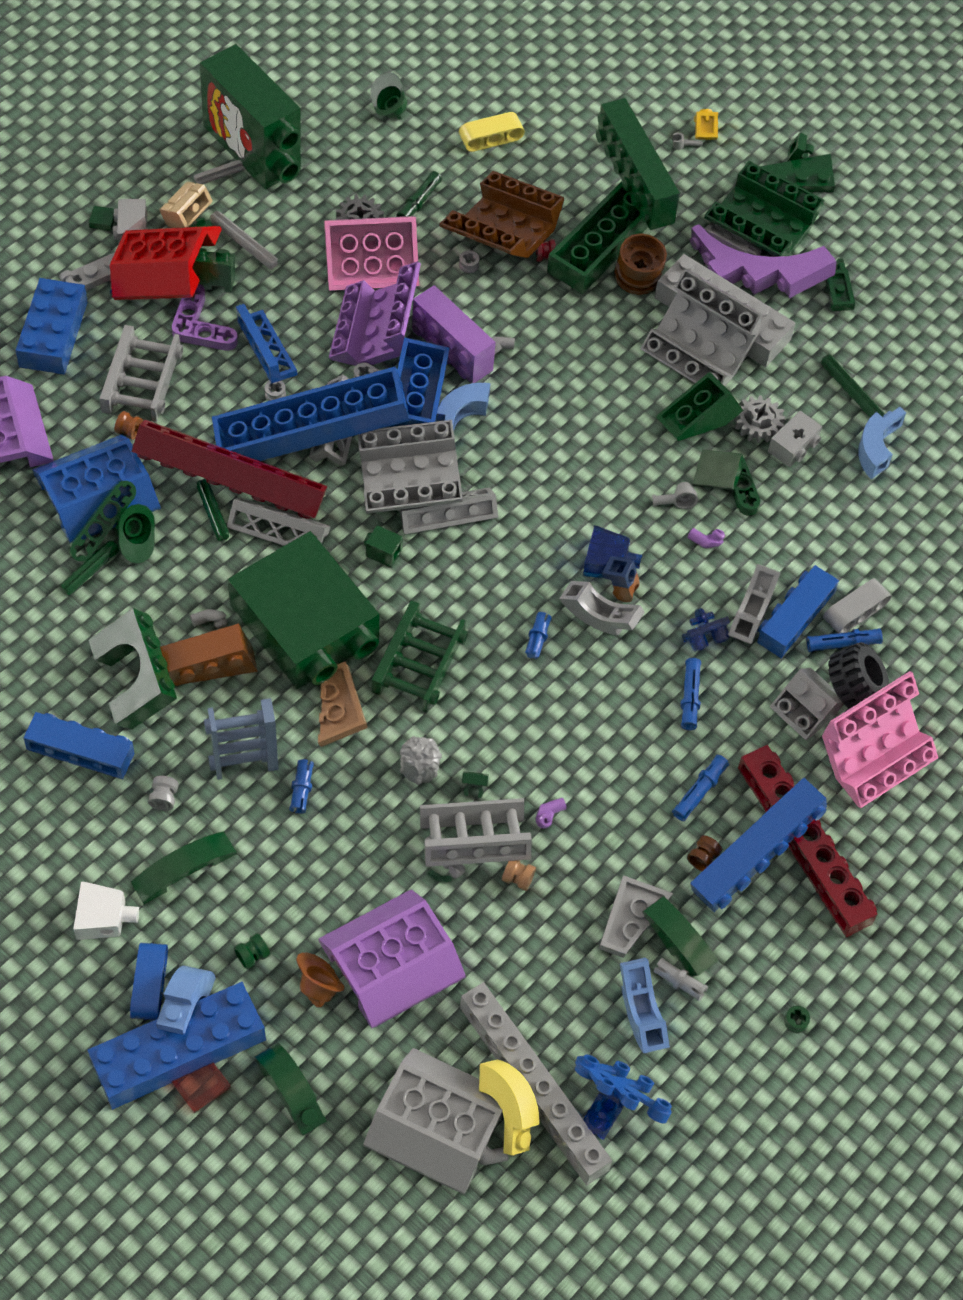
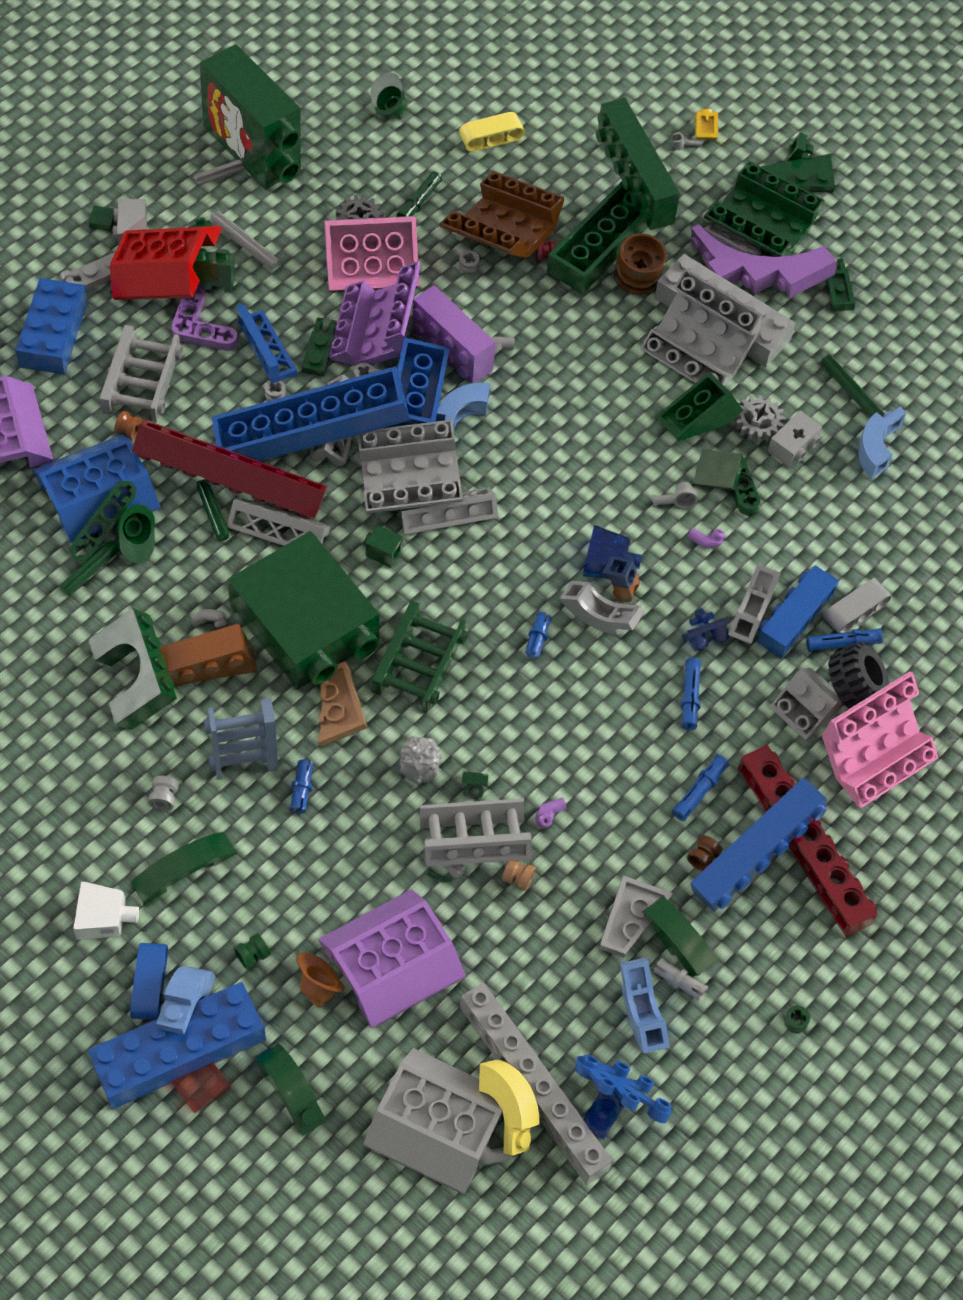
(79, 745): blue brick -> none
(186, 205): tan brick -> none
(319, 348): none -> dark green hinge

